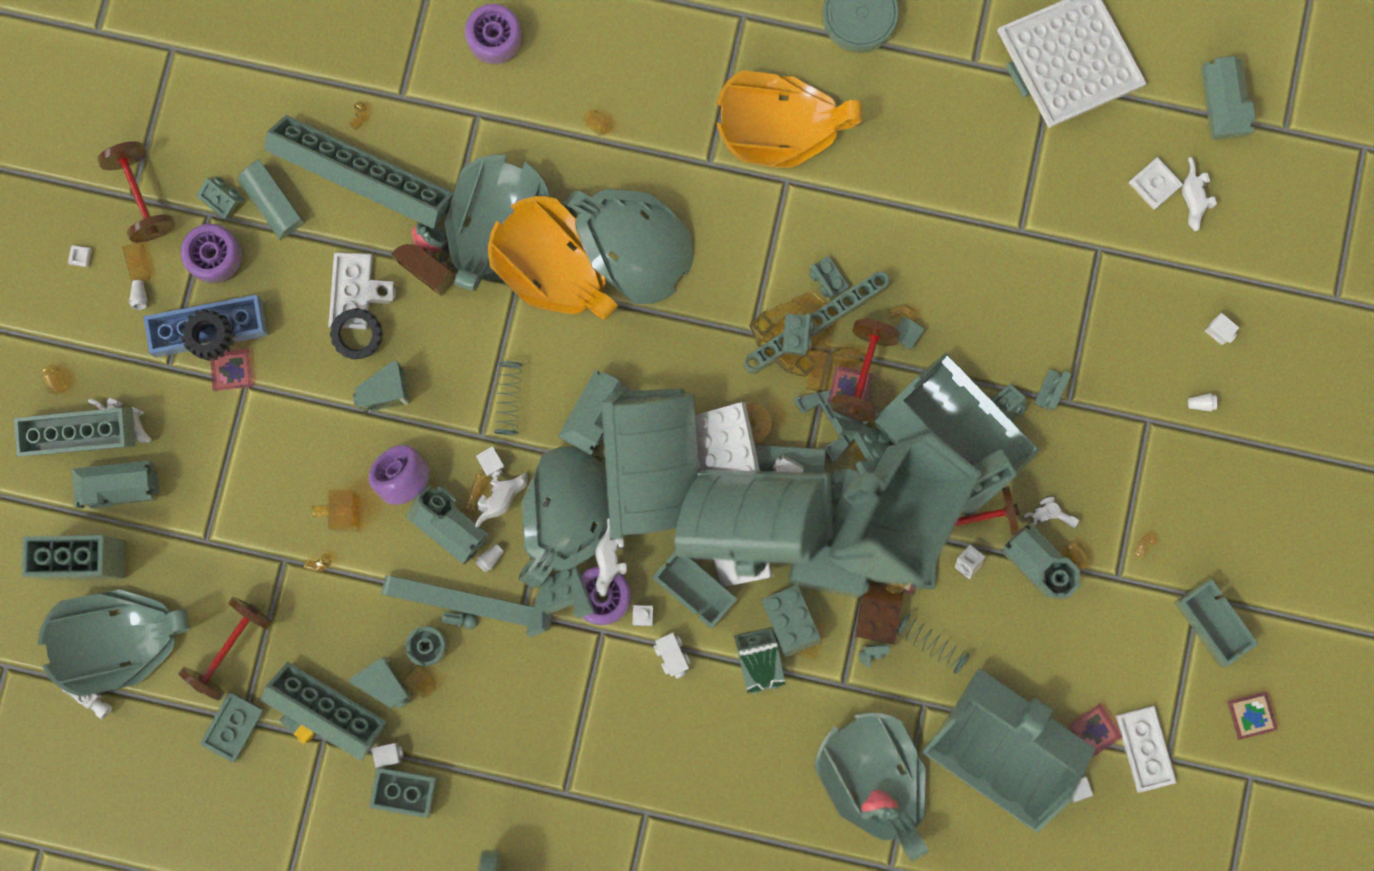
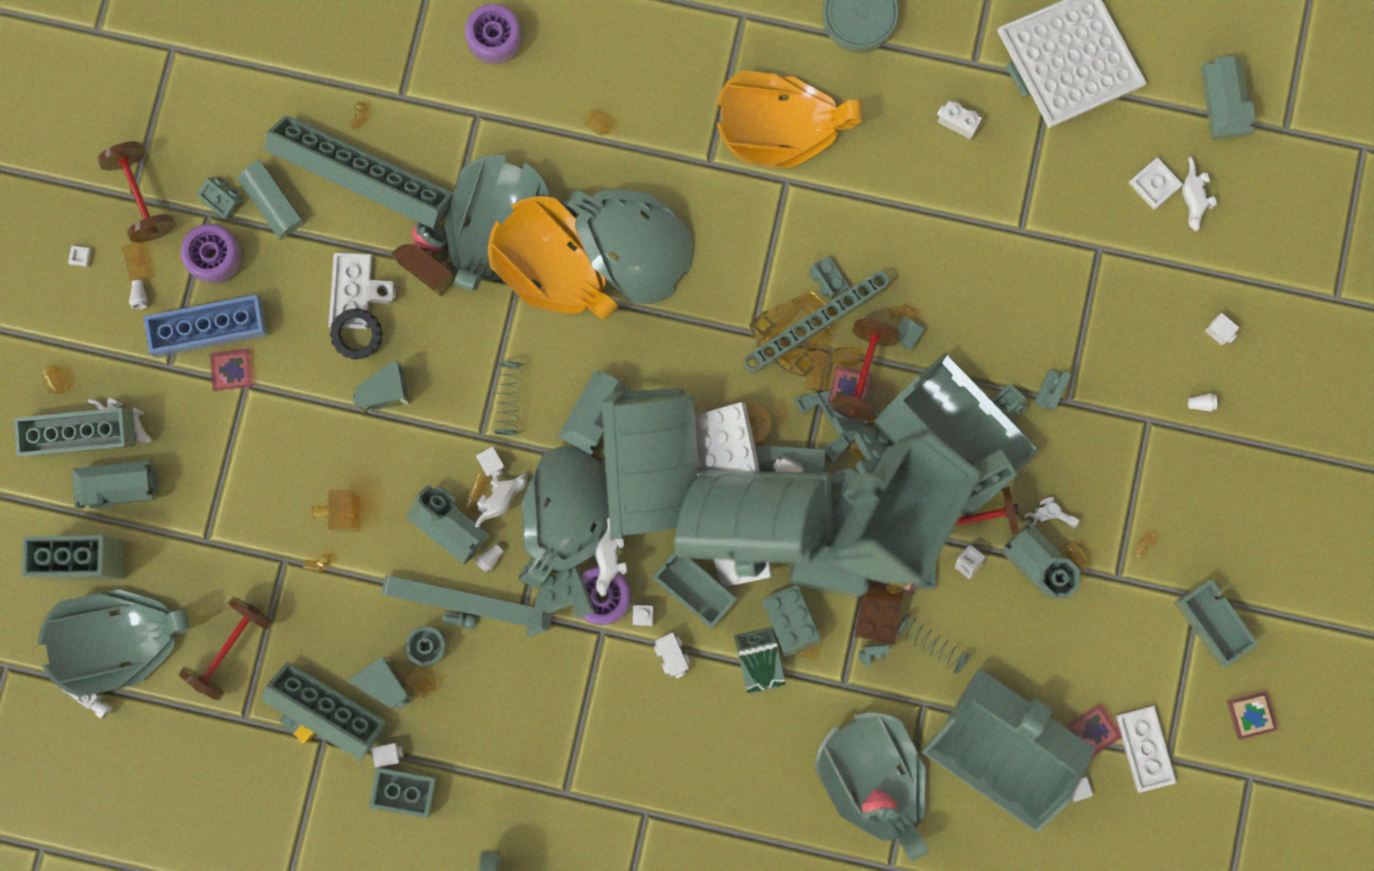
(194, 327): black tyre -> none
(232, 727): sand green plate -> none
(399, 474): medium lavender wheel -> none
(796, 334): sand green bracket -> none
(958, 119): none -> white brick

